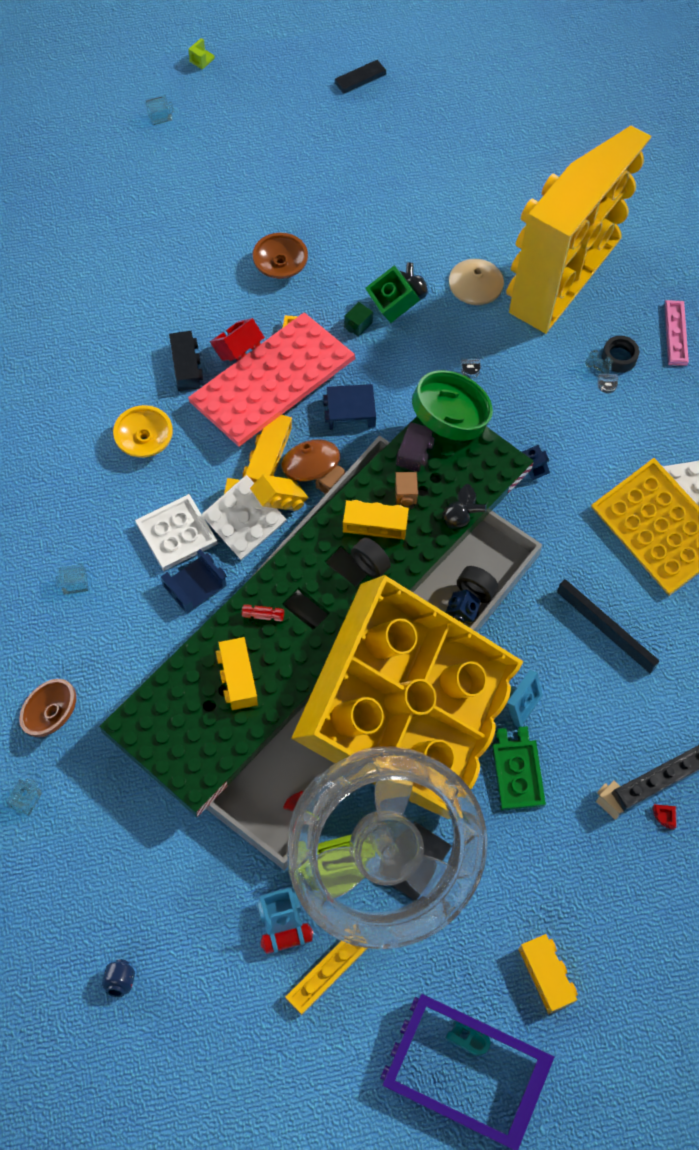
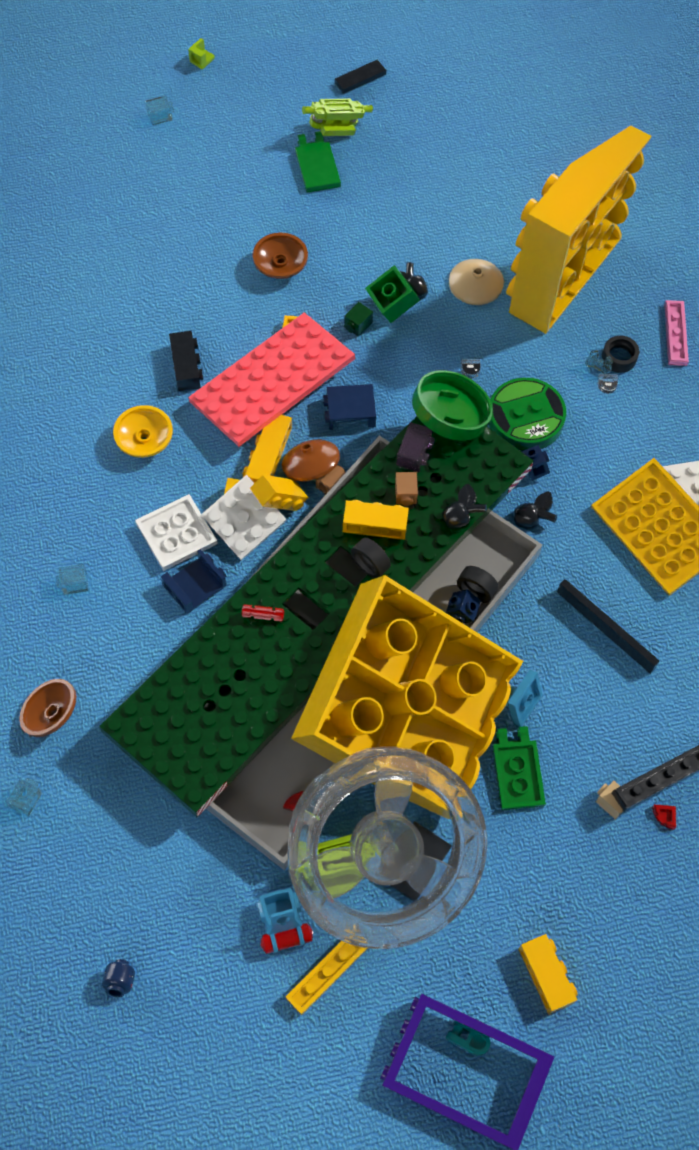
(237, 674): yellow brick -> none
(240, 338): red piece -> none
(317, 164): none -> green tile
(336, 116): none -> lime piece
(527, 413): none -> brick
(528, 514): none -> black piece

